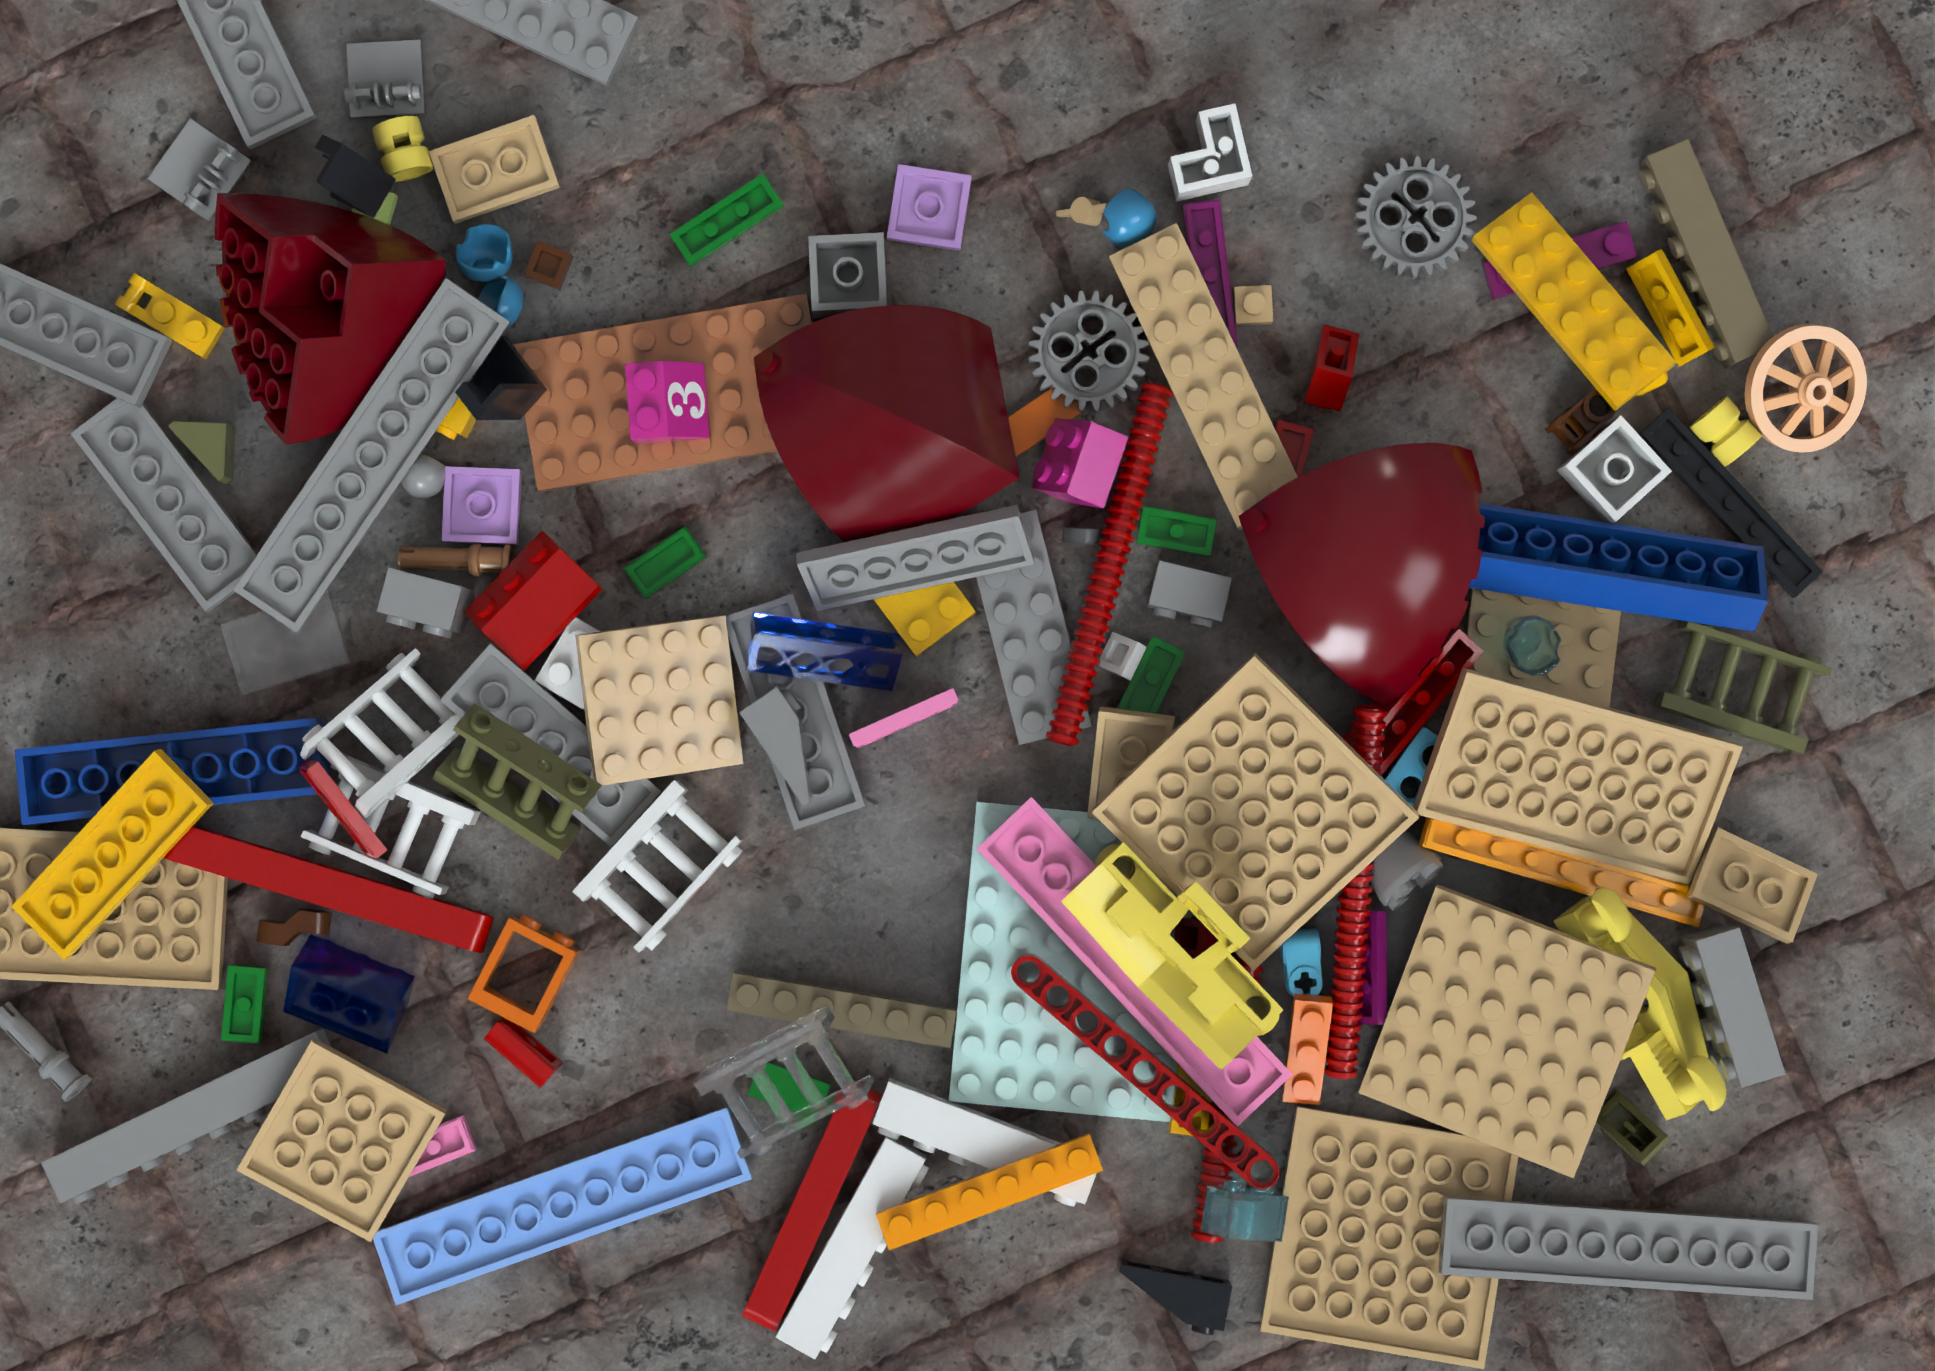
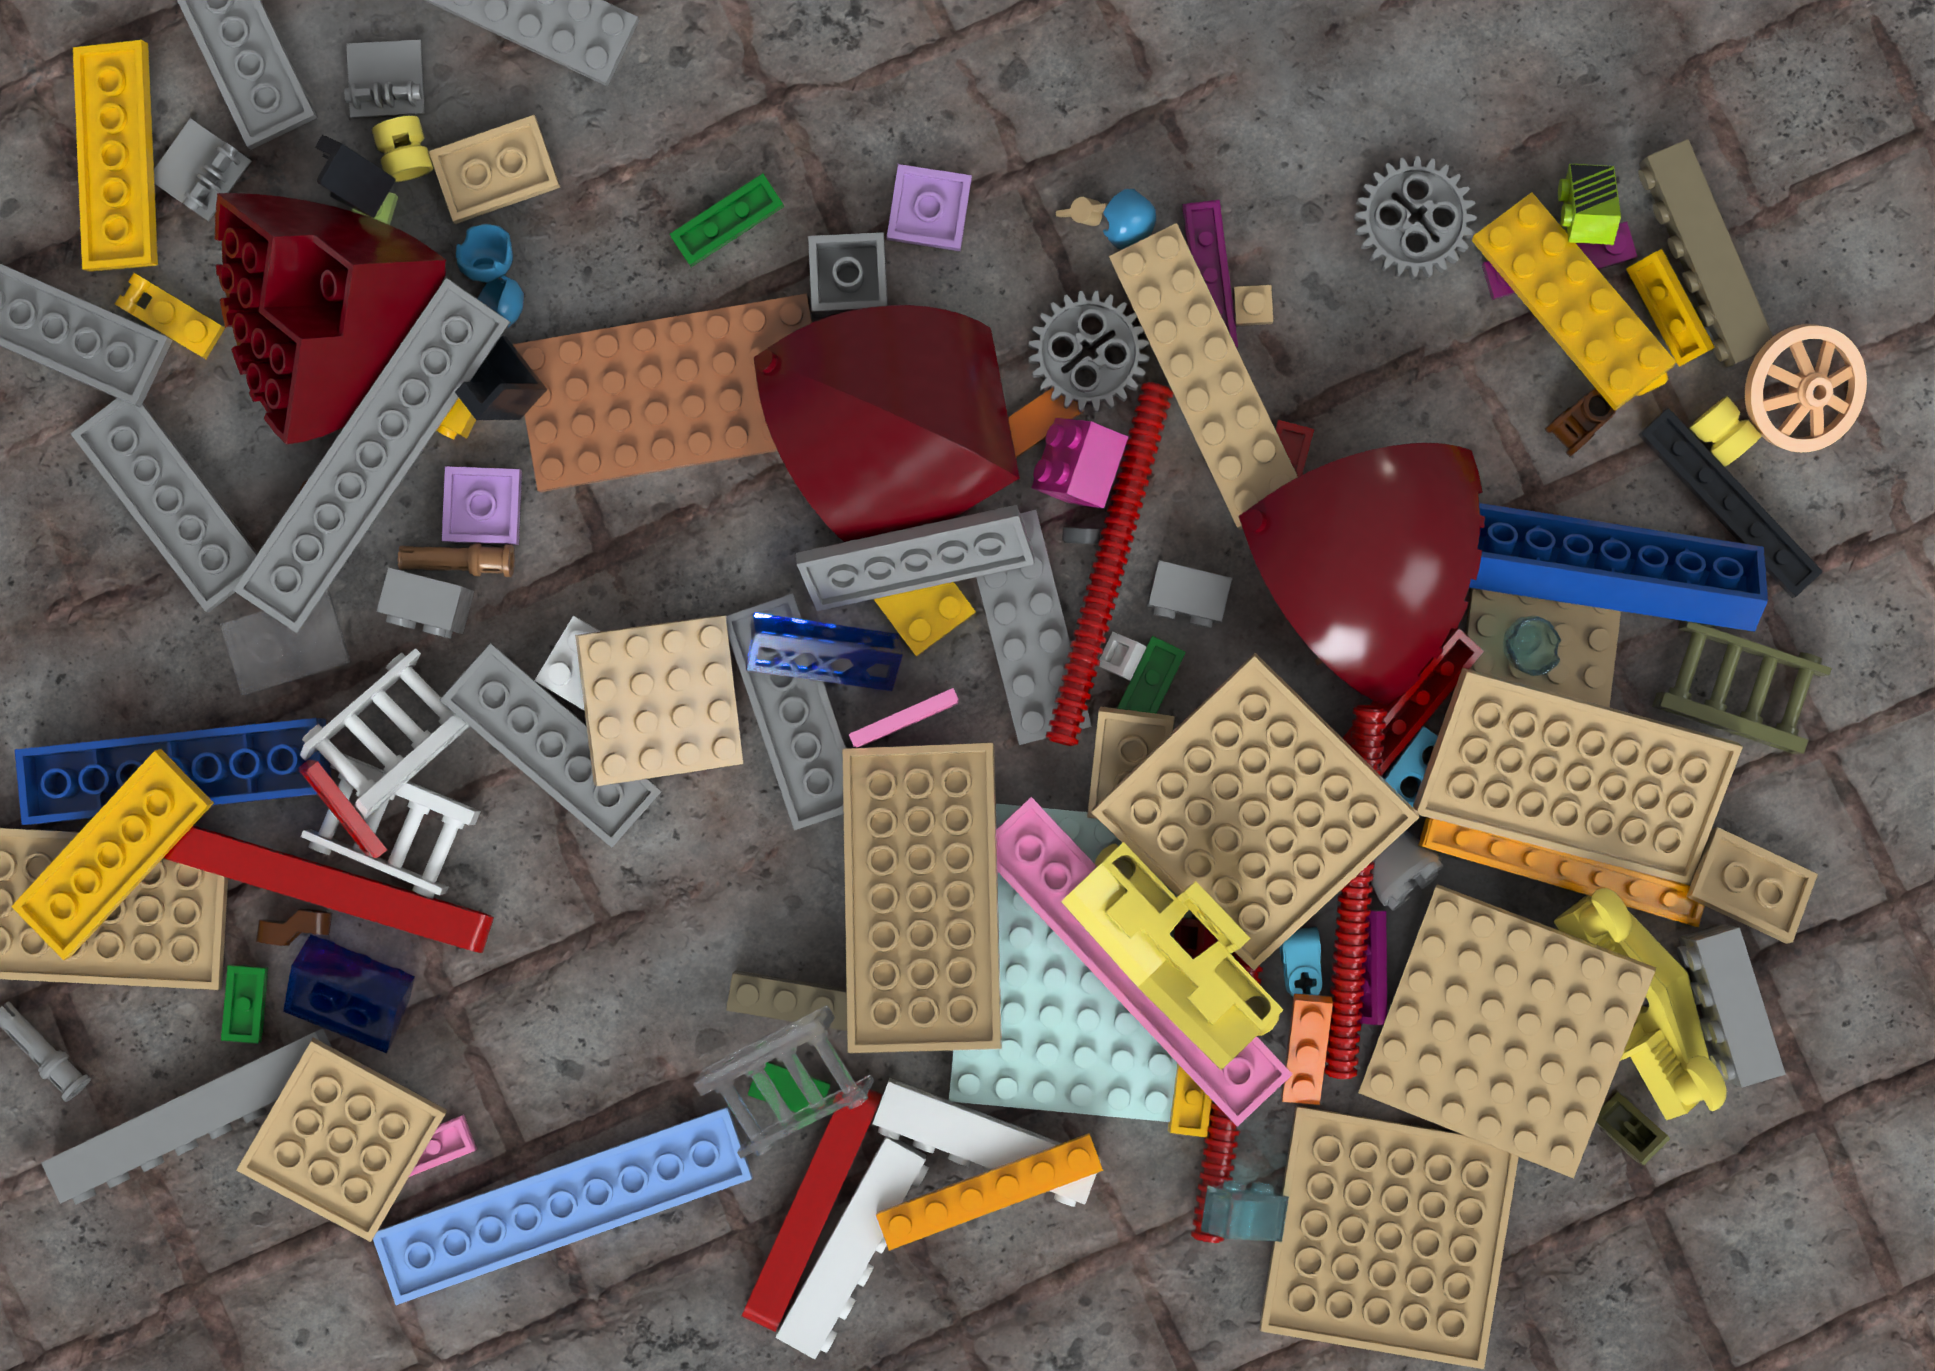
(115, 156): none -> yellow plate
(211, 444): olive slope -> none
(424, 477): light grey piece -> none
(505, 801): olive fence -> none
(507, 1007): orange window -> none
(523, 1051): red brick -> none
(533, 600): red slope -> none
(548, 265): reddish brown plate -> none
(648, 831): white fence -> none
(665, 562): green tile -> none
(667, 401): dark pink slope -> none
(780, 733): light grey slope -> none
(921, 898): none -> tan plate
(1153, 1087): red beam -> none
(1176, 531): green plate -> none
(1189, 1296): black slope -> none
(1221, 161): white brick -> none
(1332, 368): red slope -> none
(1590, 204): none -> lime brick
(1614, 470): white brick -> none
(1627, 1248): light grey plate -> none

